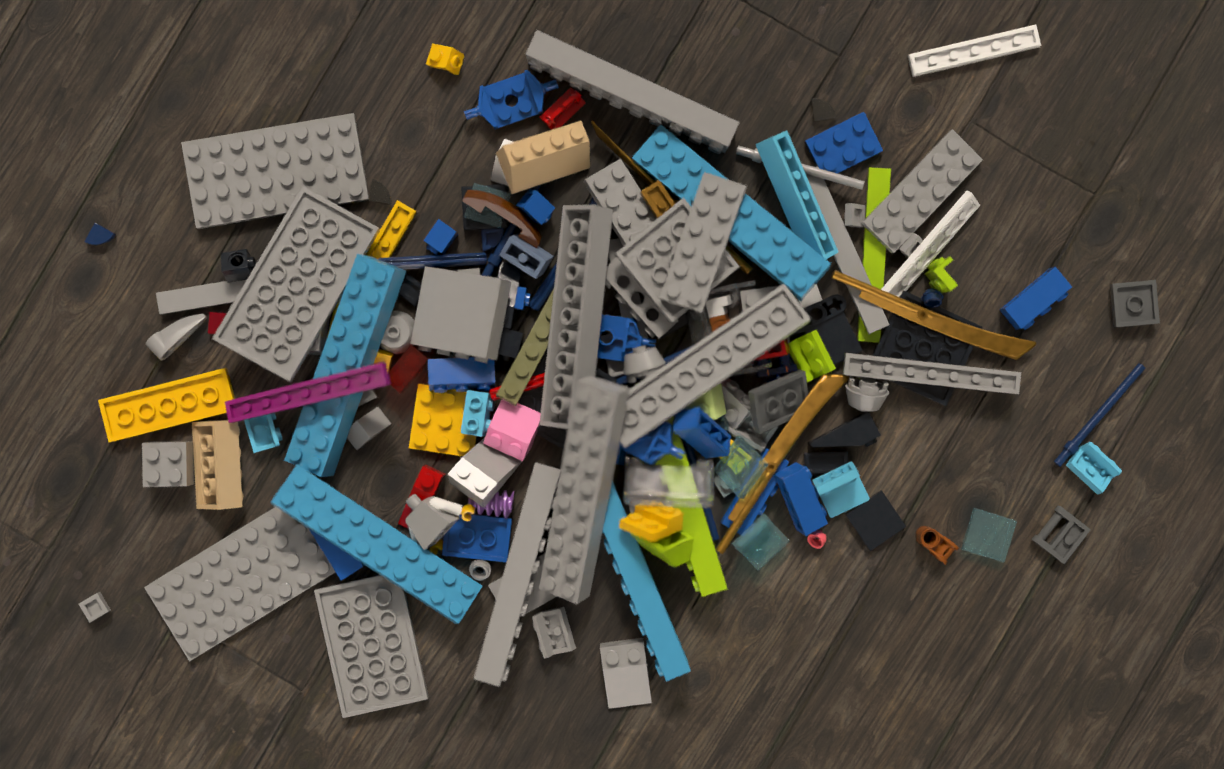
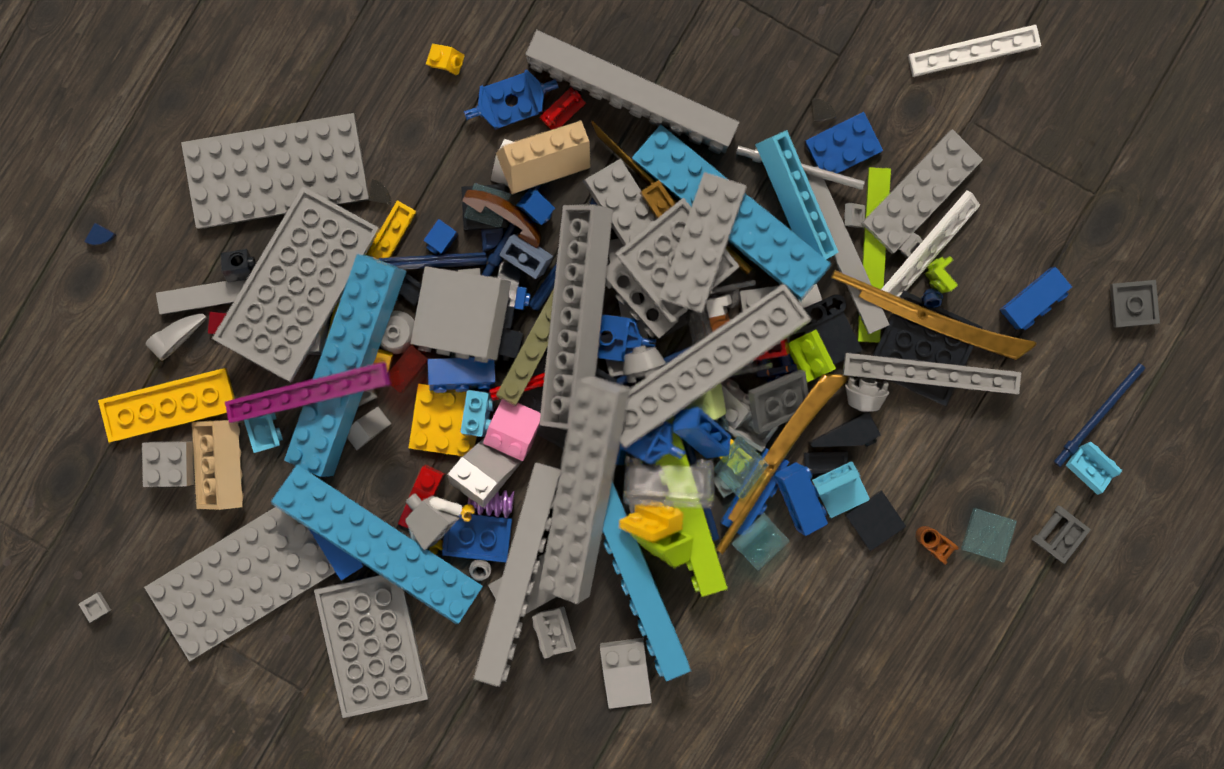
(817, 543): coral hinge -> none

